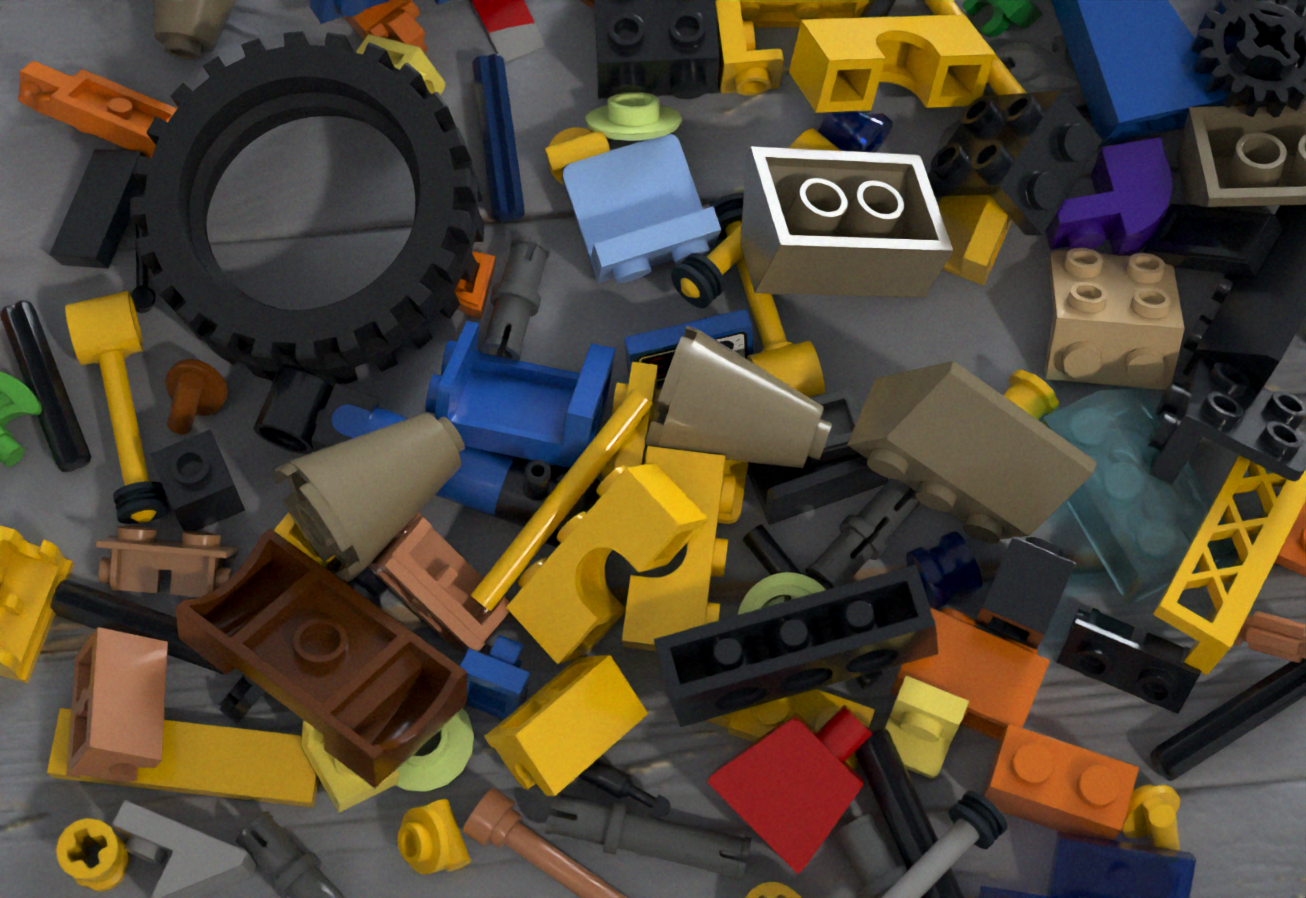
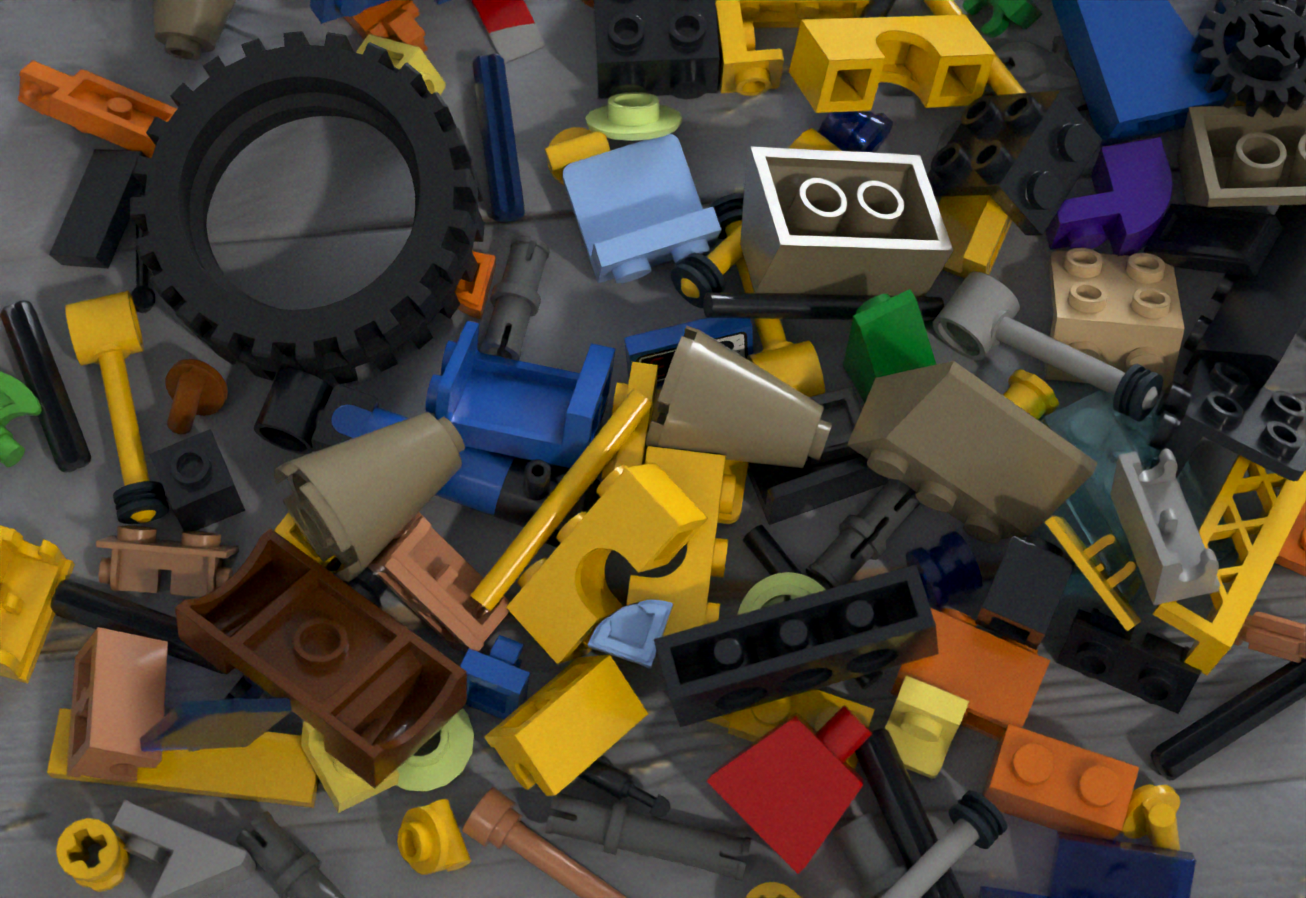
(215, 724): none -> piece
(632, 631): none -> light blue tile
(799, 306): none -> black bar
(886, 340): none -> green slope
(983, 316): none -> light grey piece
(1094, 572): none -> yellow piece
(1162, 530): none -> light grey hinge

